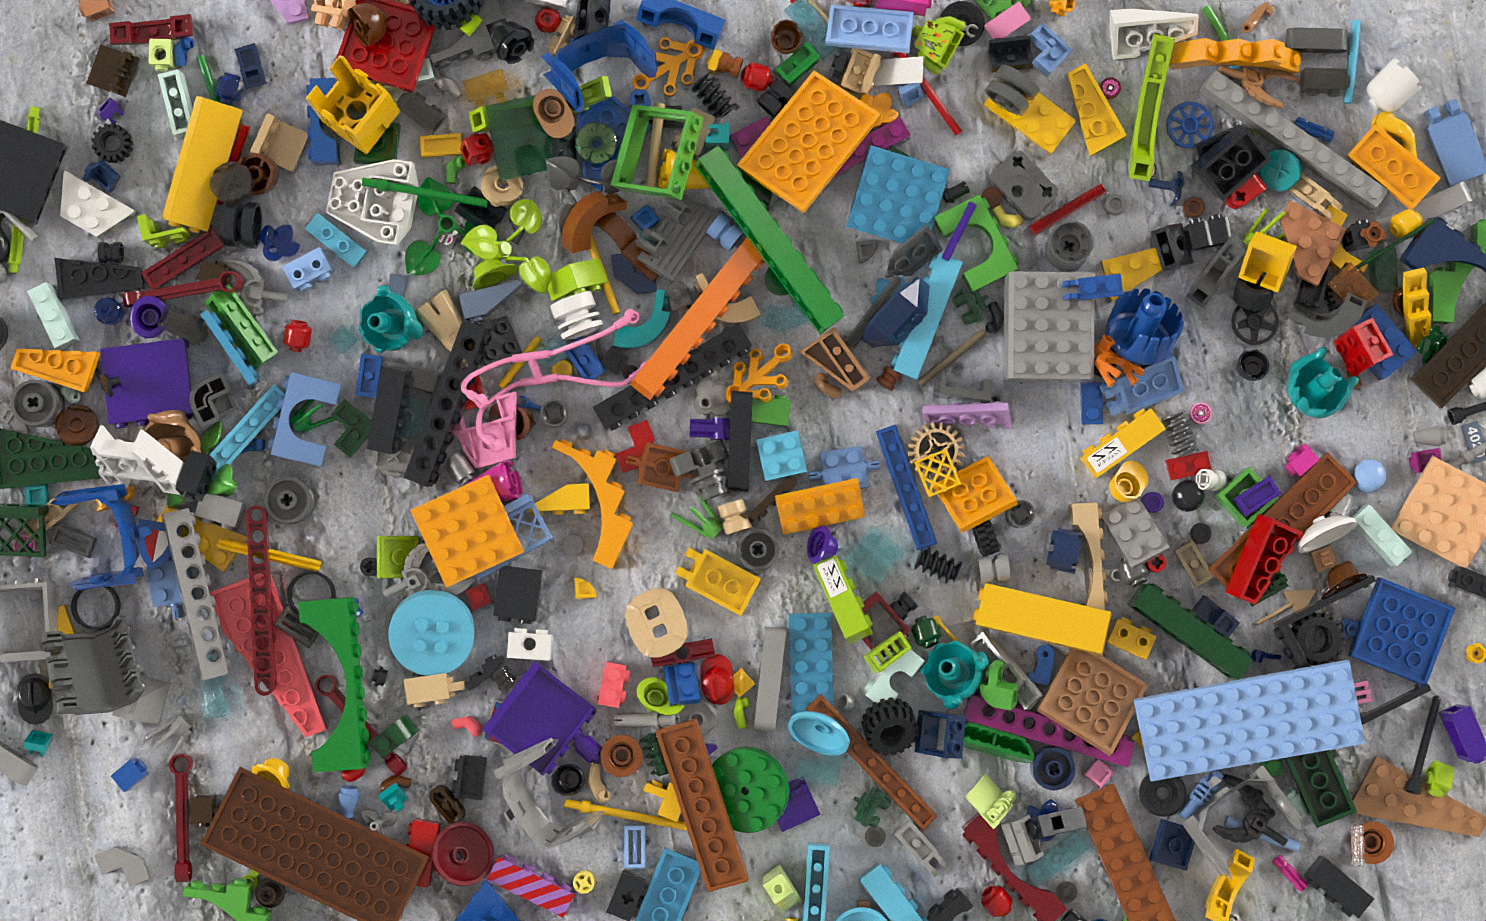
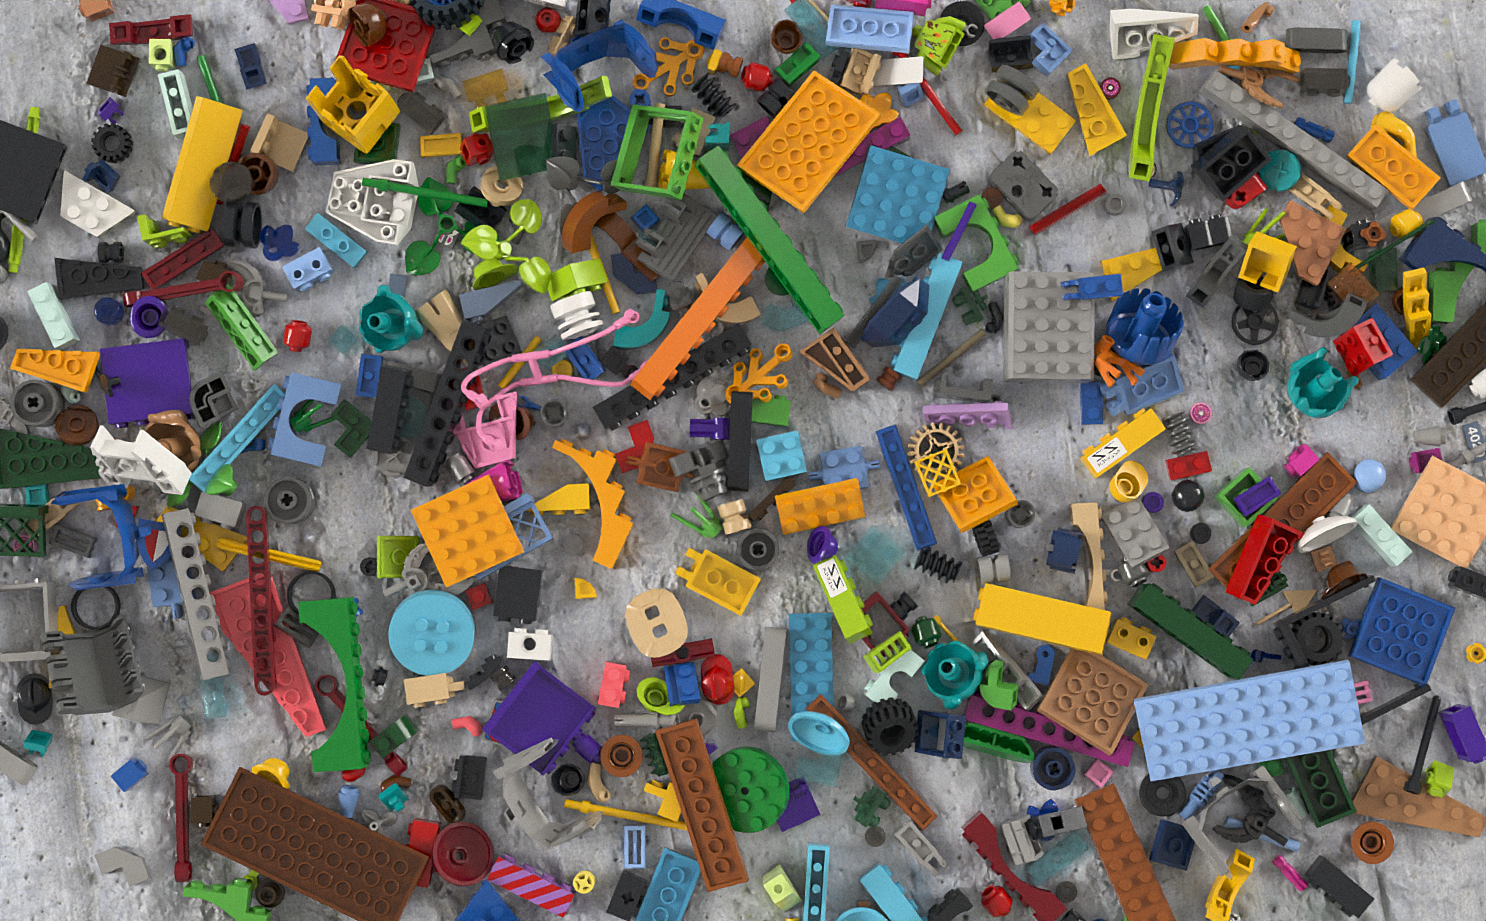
(196, 476): black brick -> none
(226, 341): dark azure plate -> none
(229, 88): clear blue head -> none
(553, 113): medium nougat piece -> none
(596, 132): clear green dish -> none
(990, 800): yellowish green hinge -> none
(1073, 235): dark grey wheel -> none
(1193, 207): reddish brown tile -> none
(1210, 479): white wheel -> none
(1357, 845): clear axle -> none

